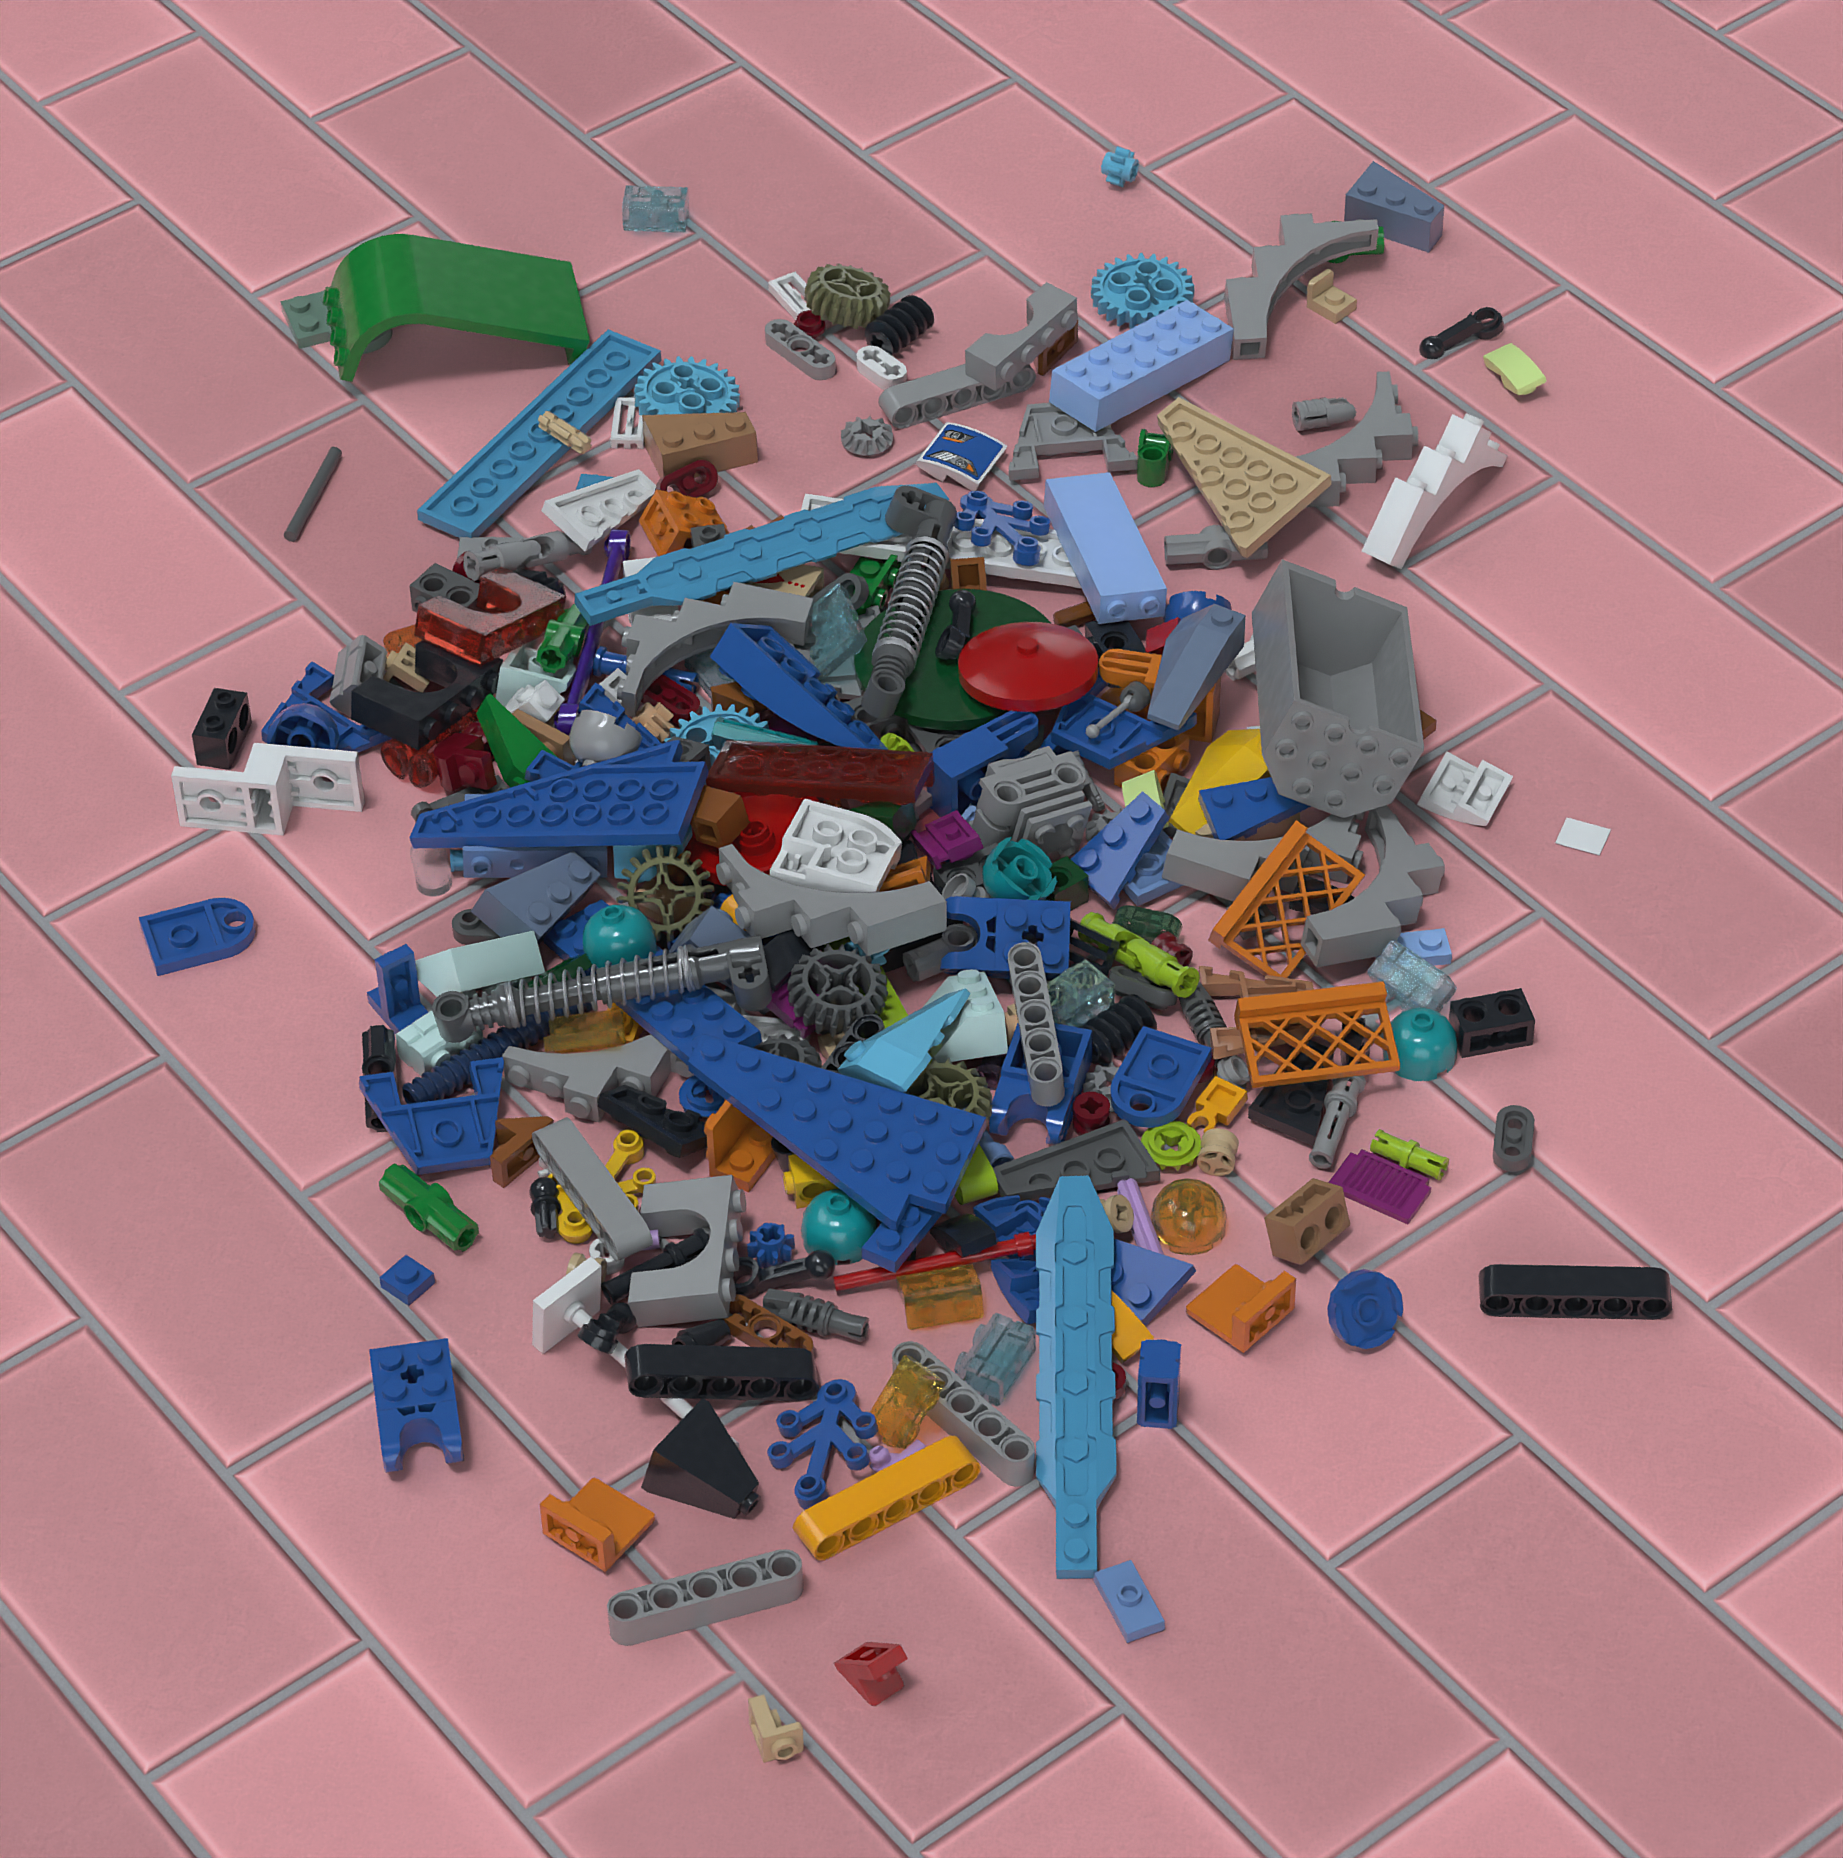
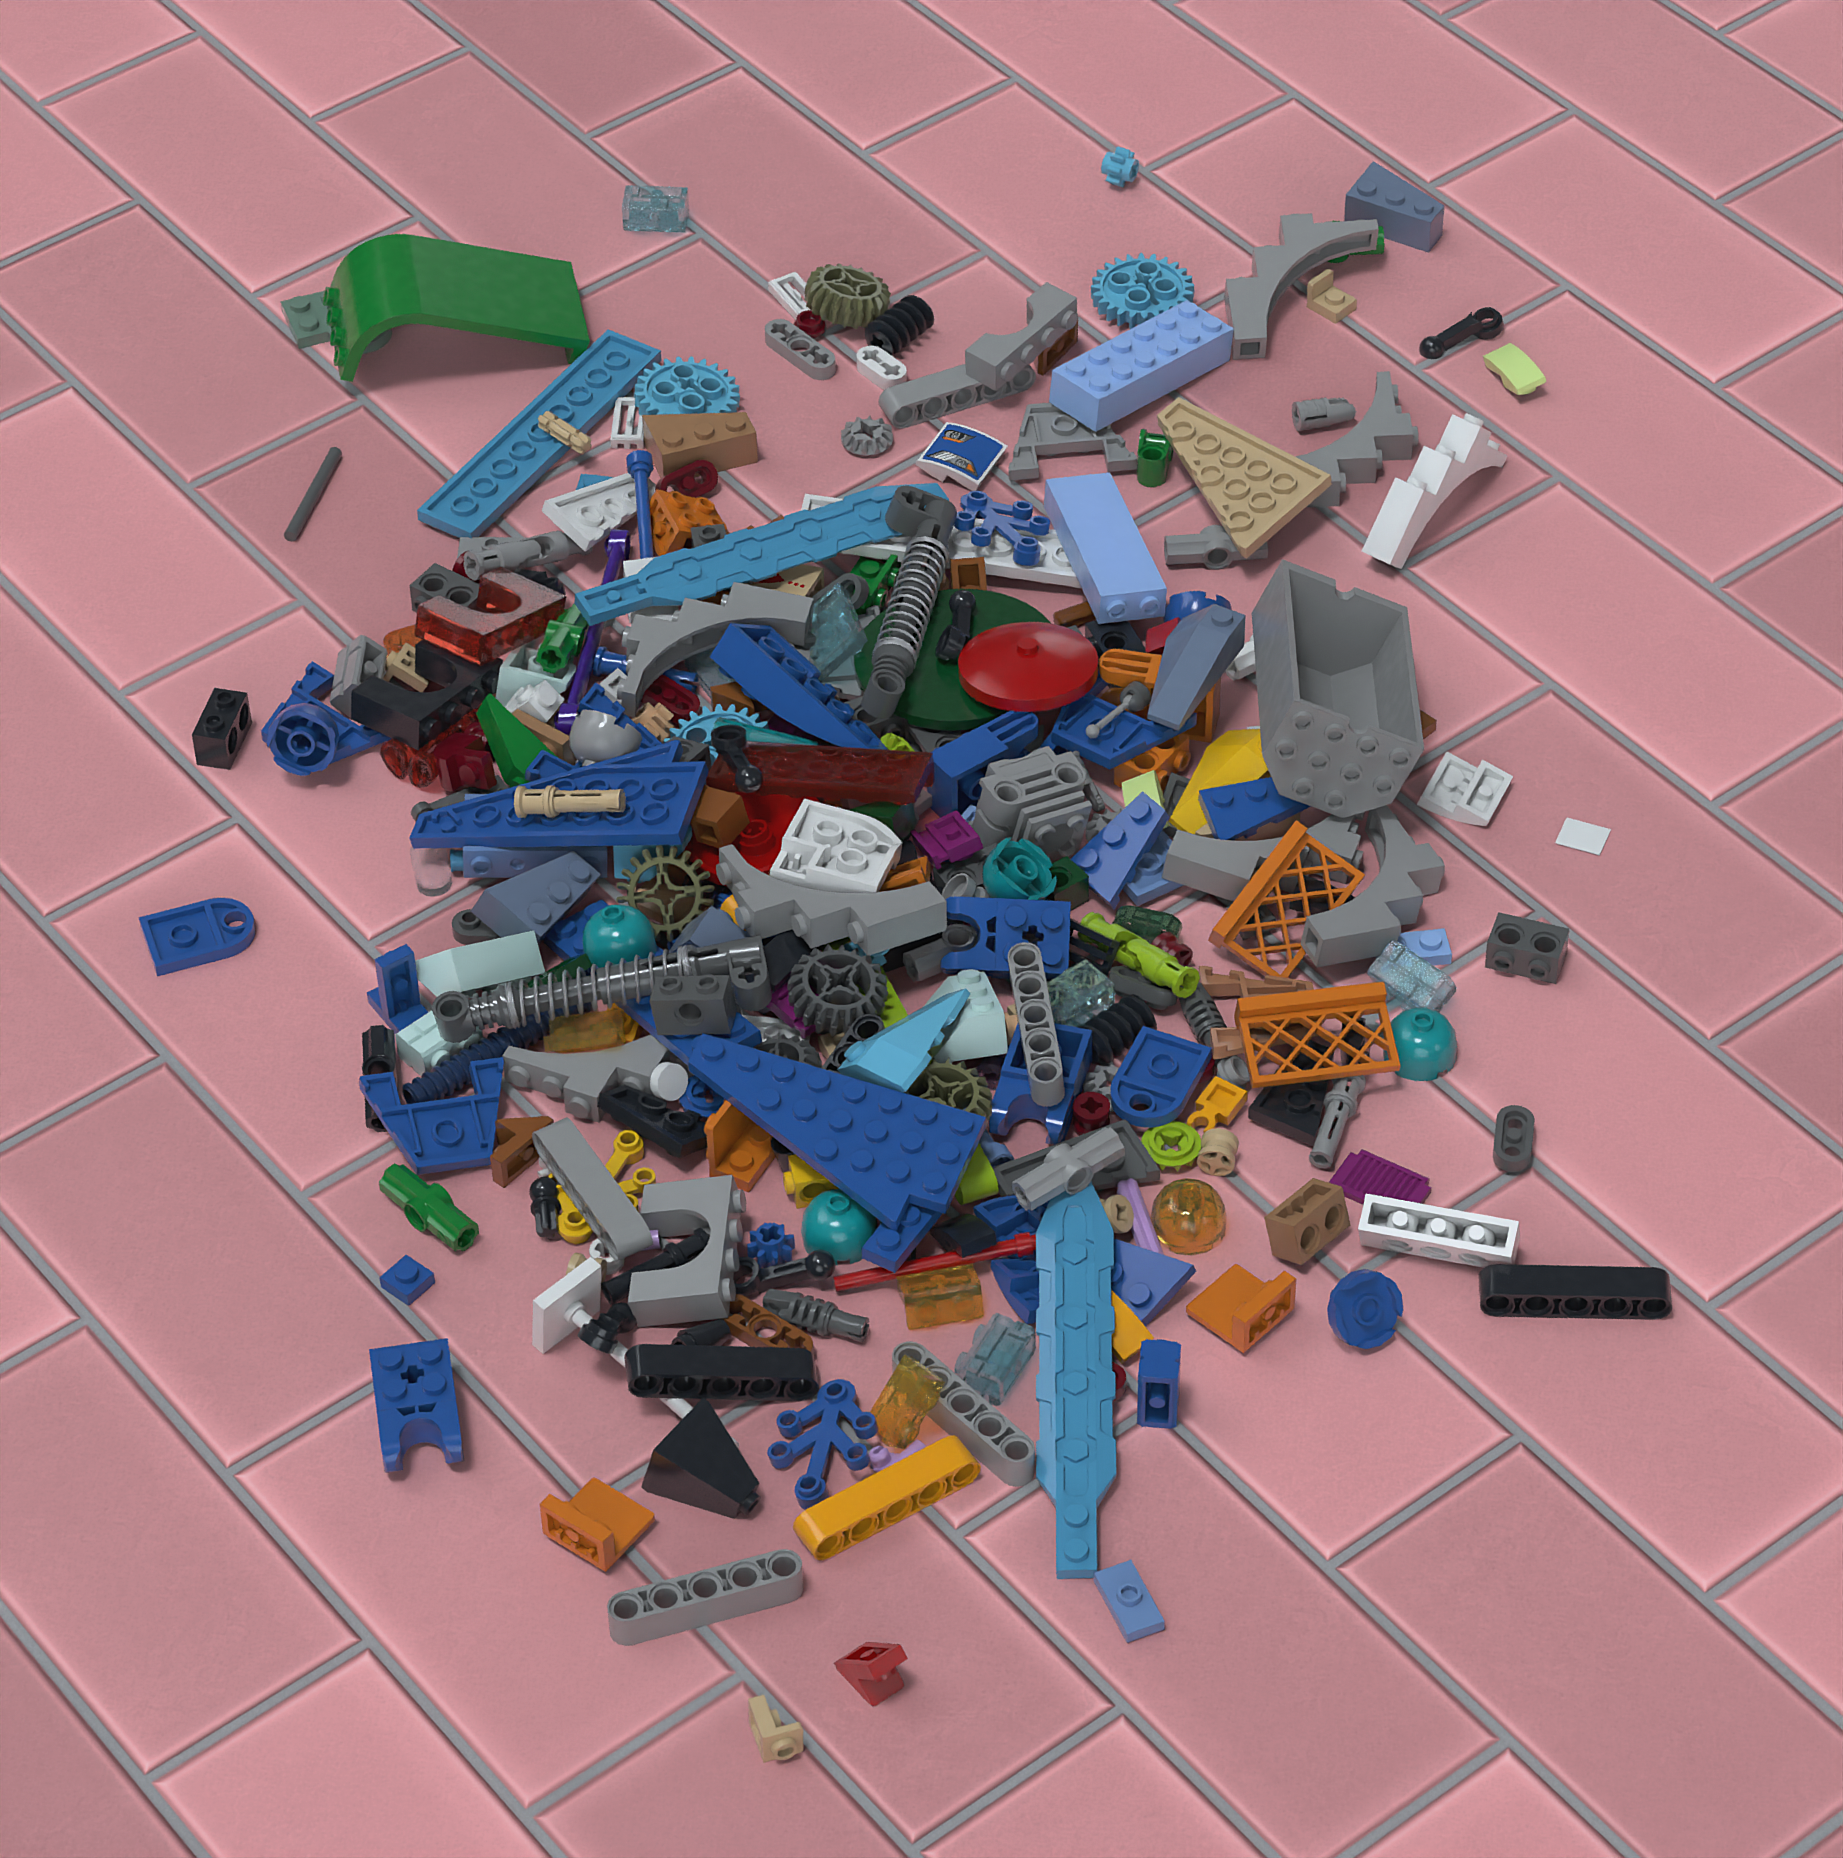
(268, 789): white bracket -> none
(554, 801): none -> tan pin
(640, 468): none -> blue piece
(669, 1081): none -> white tile
(693, 1005): none -> dark grey brick
(730, 742): none -> black piece
(1068, 1168): none -> light grey piece
(1409, 1154): lime pin -> none
(1438, 1232): none -> white brick
(1492, 1022): black brick -> none
(1527, 948): none -> dark grey brick

